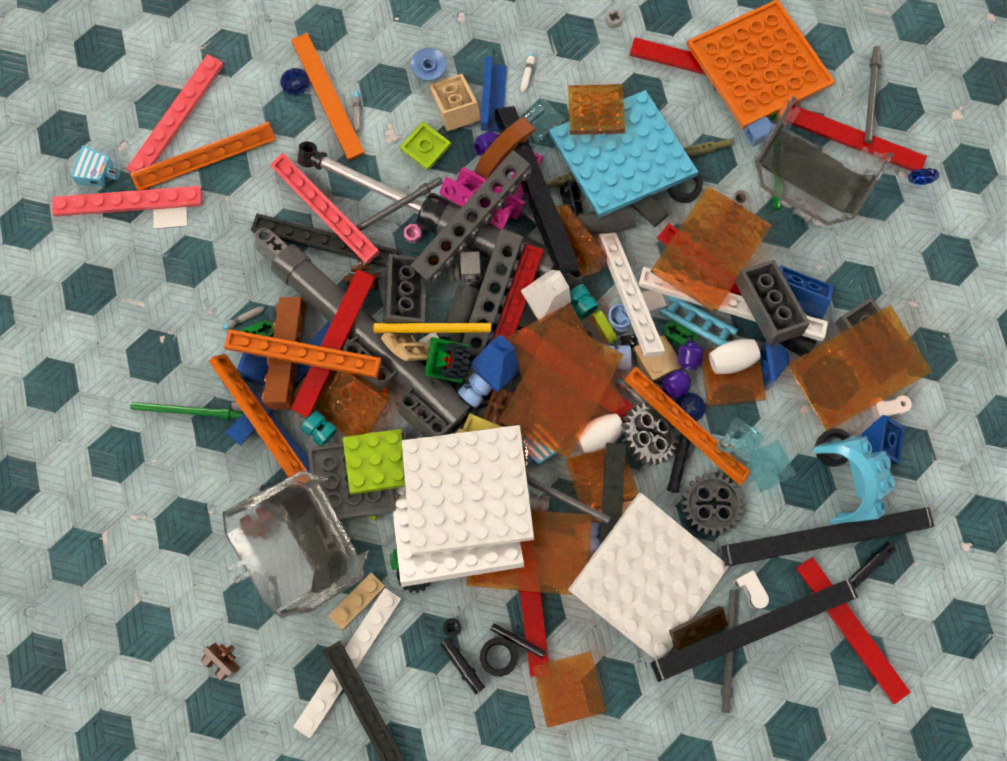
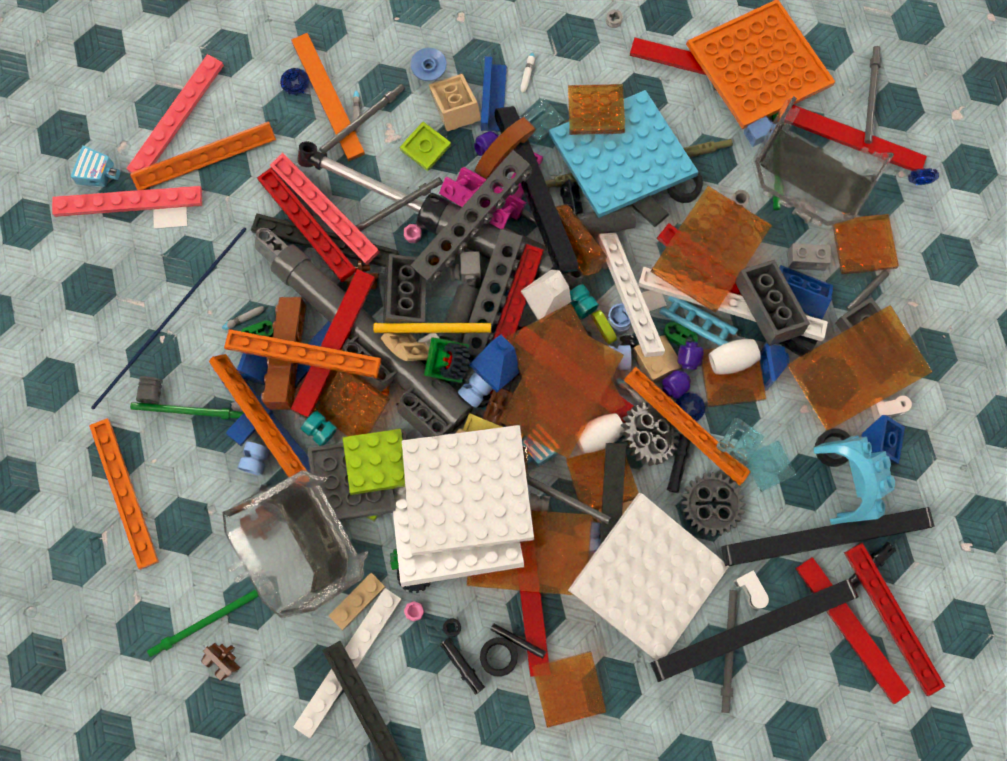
(124, 494): none -> orange plate
(149, 390): none -> dark grey piece
(168, 318): none -> dark blue piece
(168, 642): none -> green bar
(253, 458): none -> light blue wheel
(307, 224): none -> red tile
(387, 98): none -> dark grey bar
(414, 611): none -> bright pink tile
(698, 628): dark brown plate -> none
(809, 256): none -> light grey brick
(865, 244): none -> clear orange plate
(868, 290): none -> dark grey bar
(894, 619): none -> red tile

